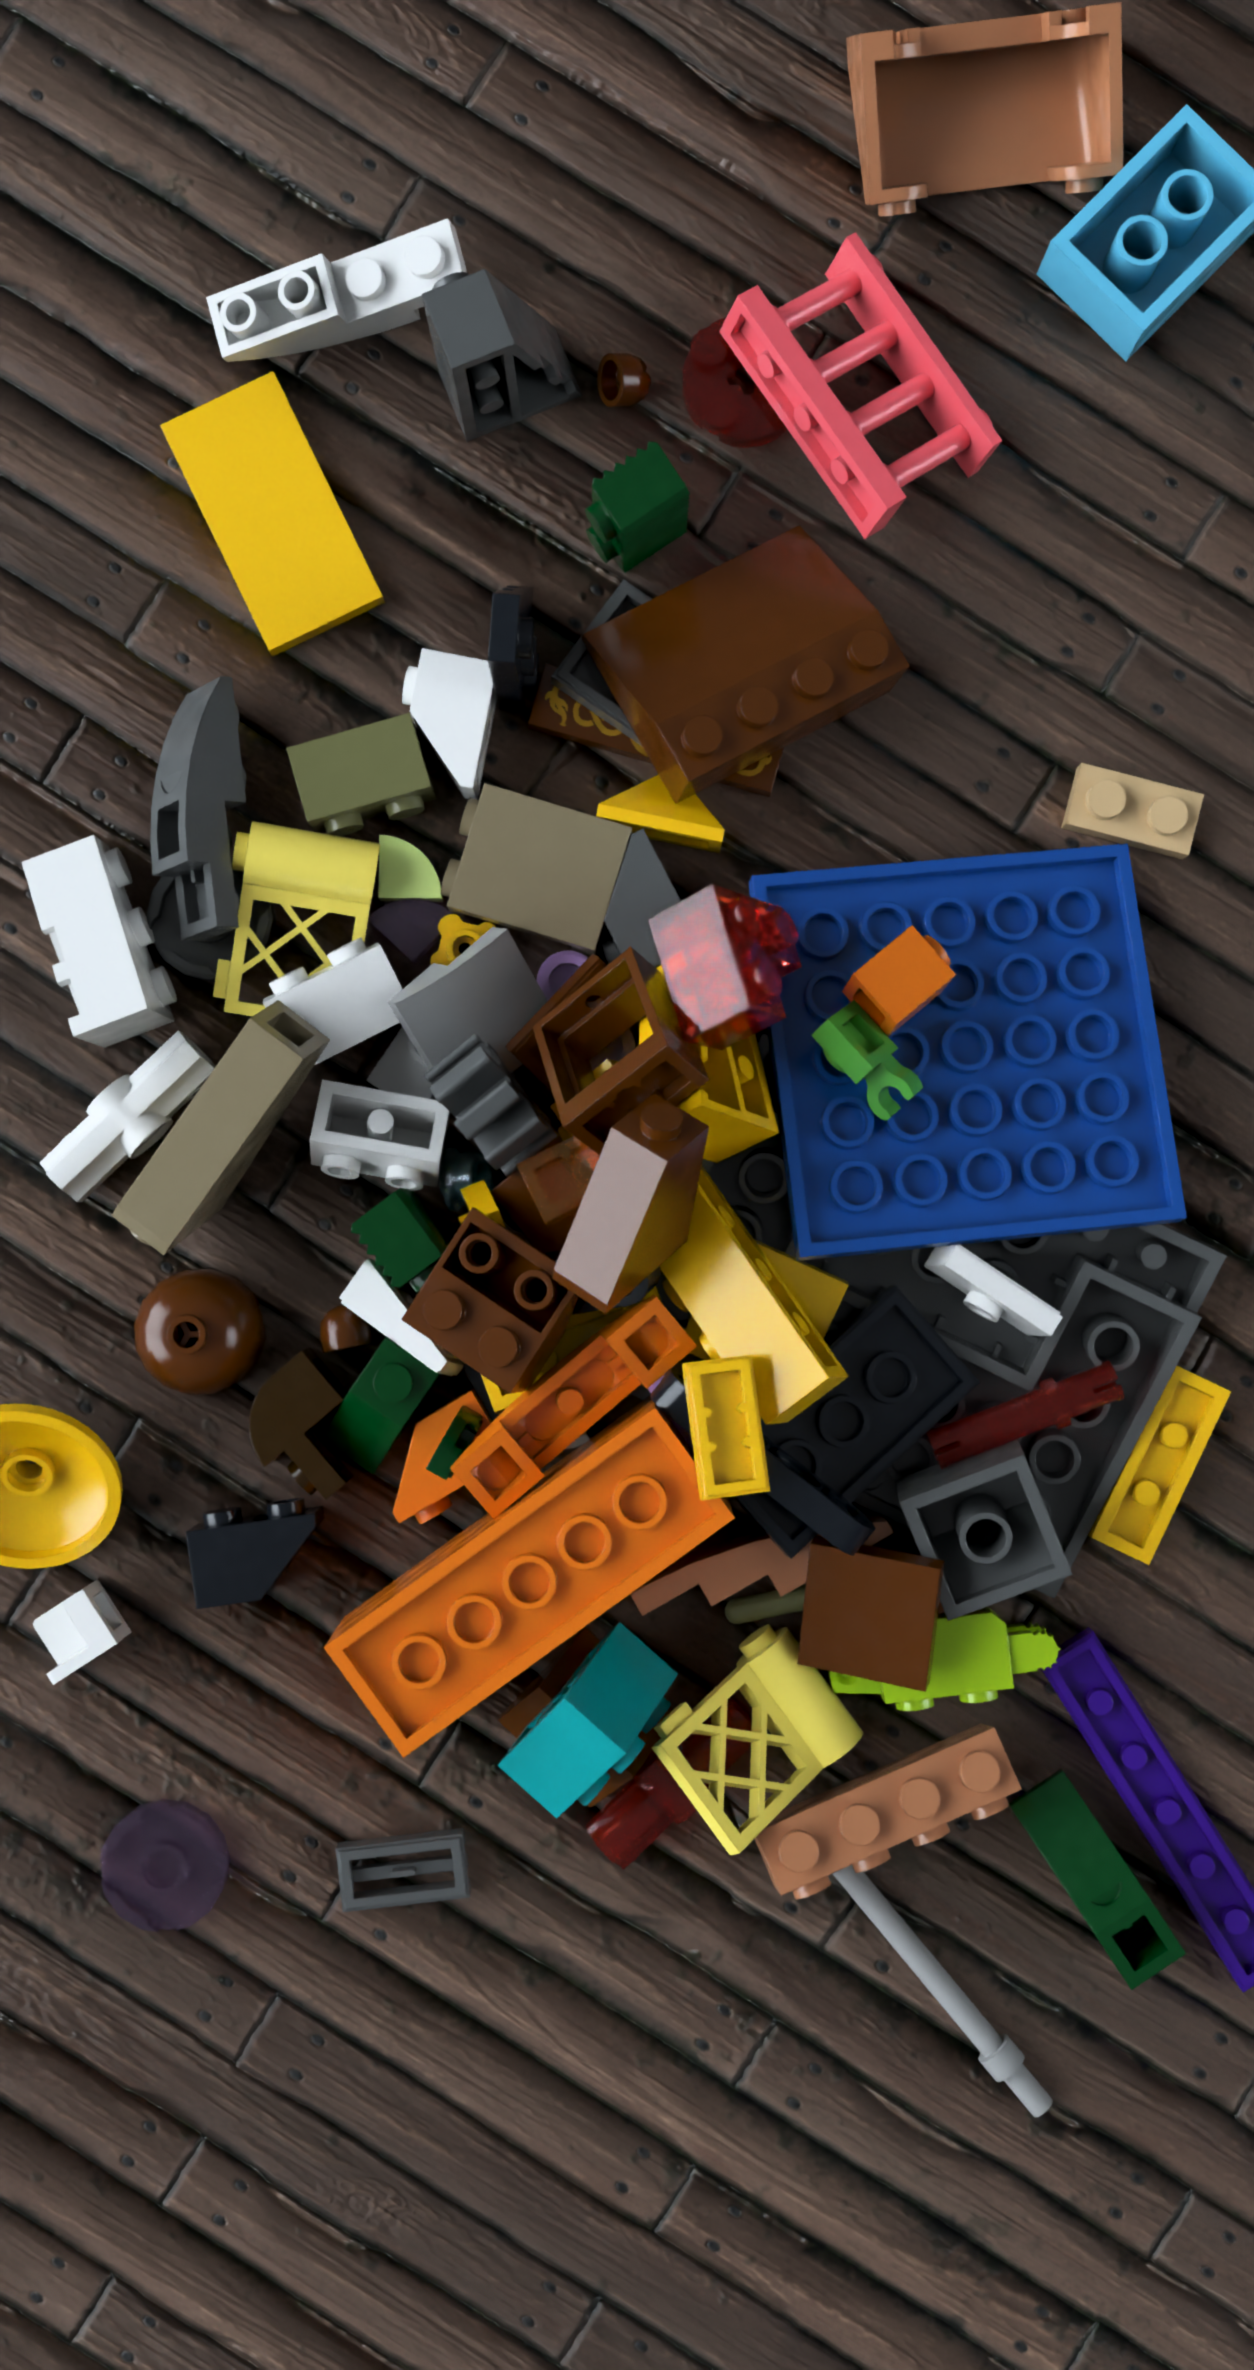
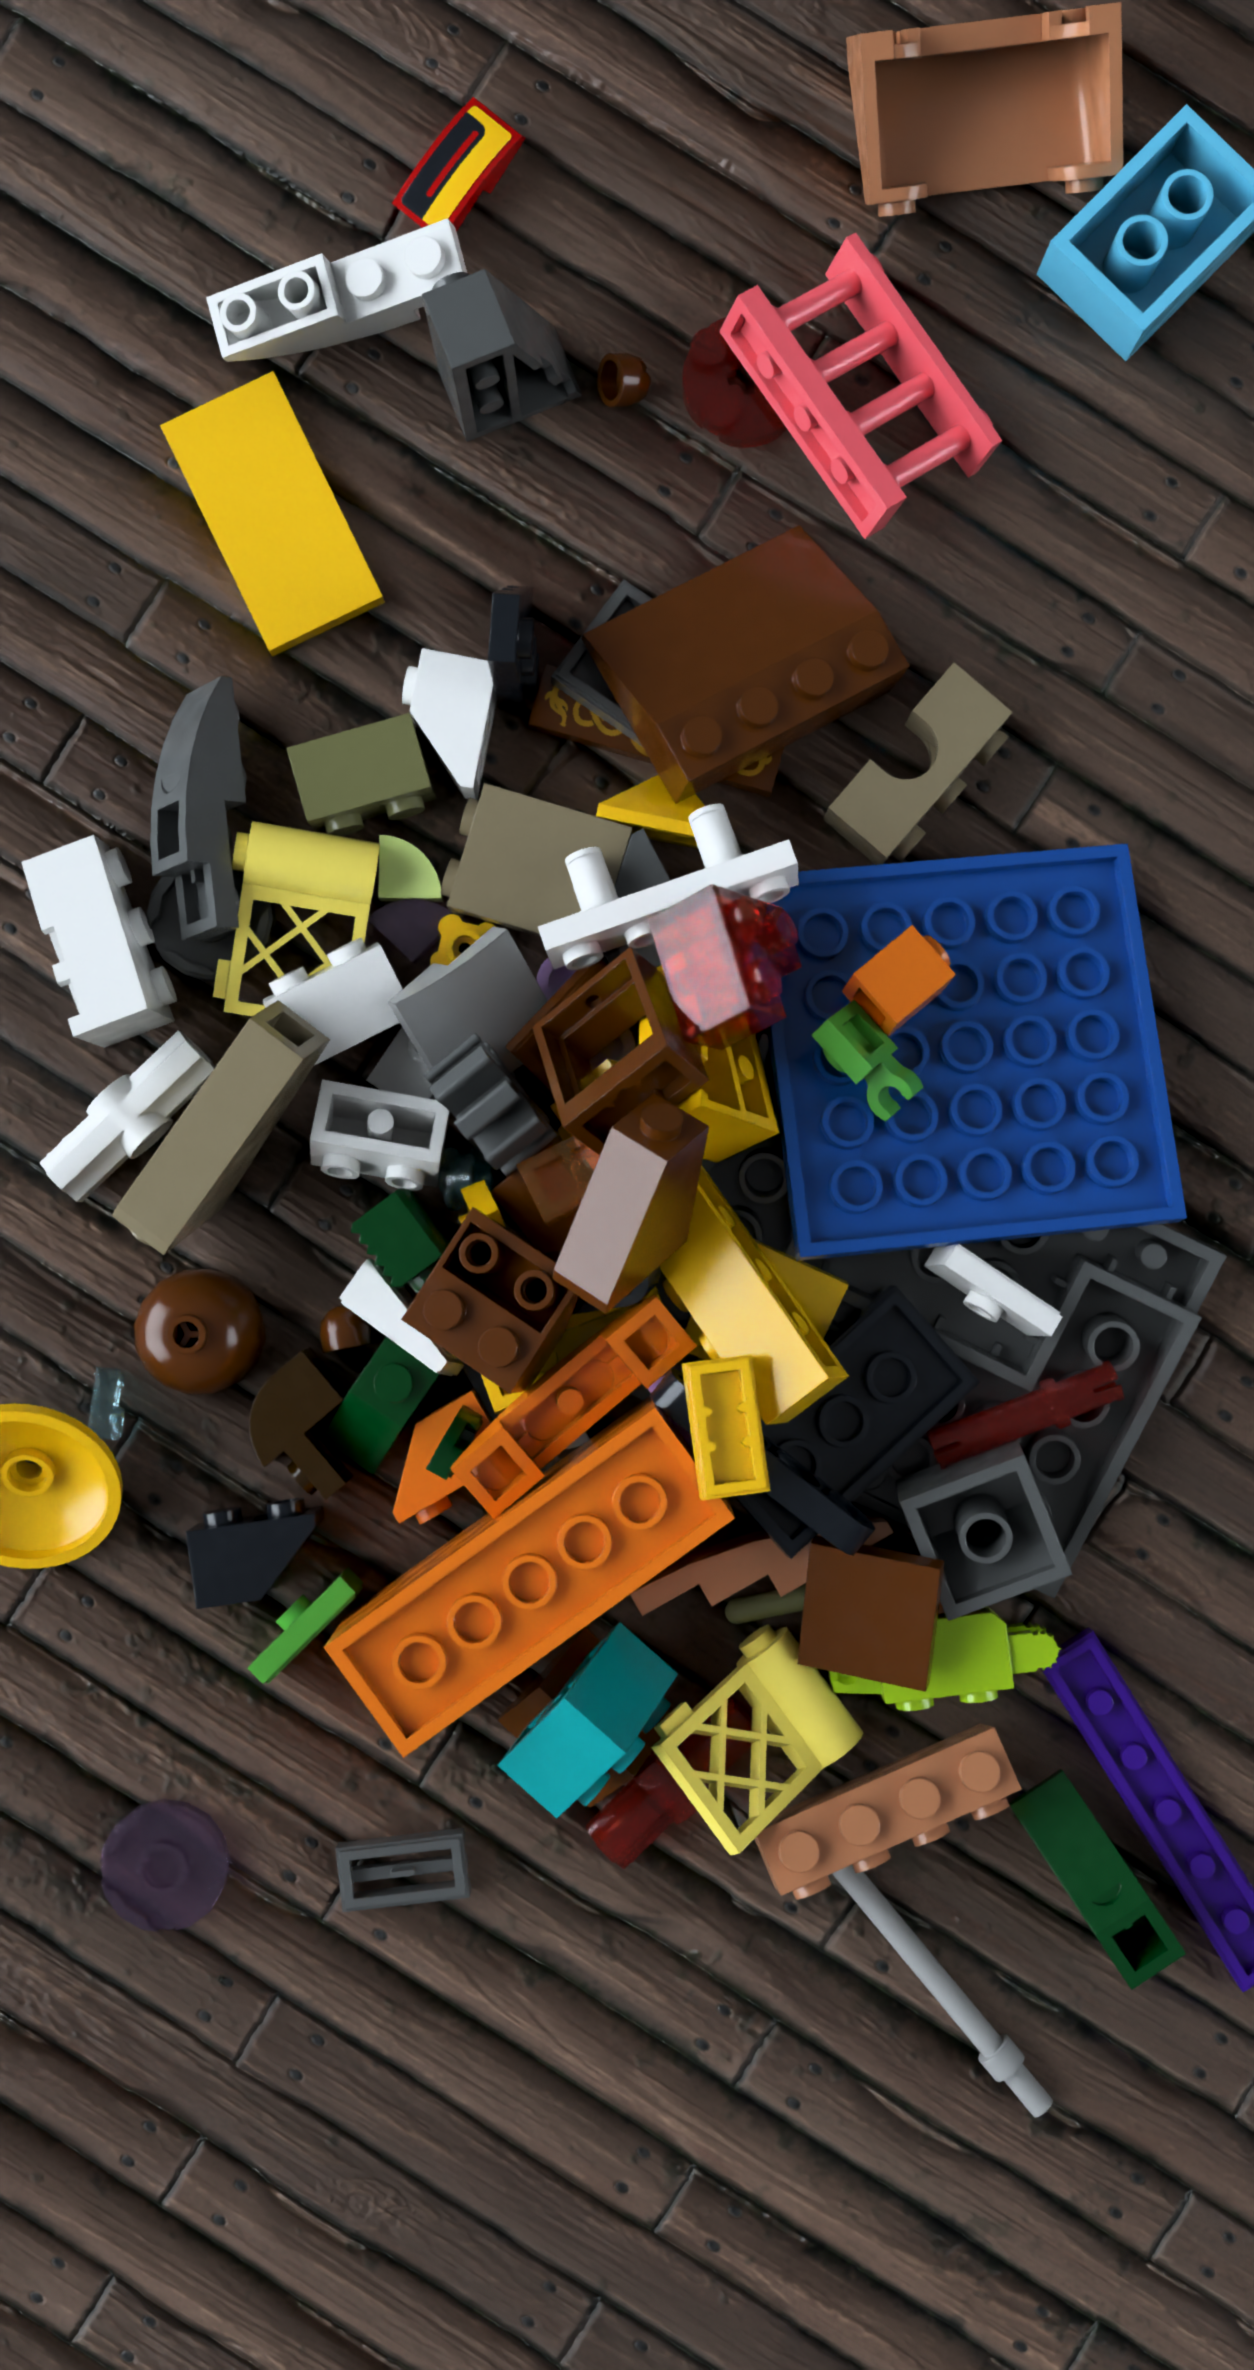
(80, 1629): white panel -> none
(105, 1414): none -> clear light blue tile
(303, 1623): none -> bright green plate
(459, 166): none -> slope
(615, 921): none -> white plate
(637, 508): dark green brick -> none
(957, 725): none -> dark tan arch
(1132, 811): tan plate -> none
(1160, 1466): yellow plate -> none

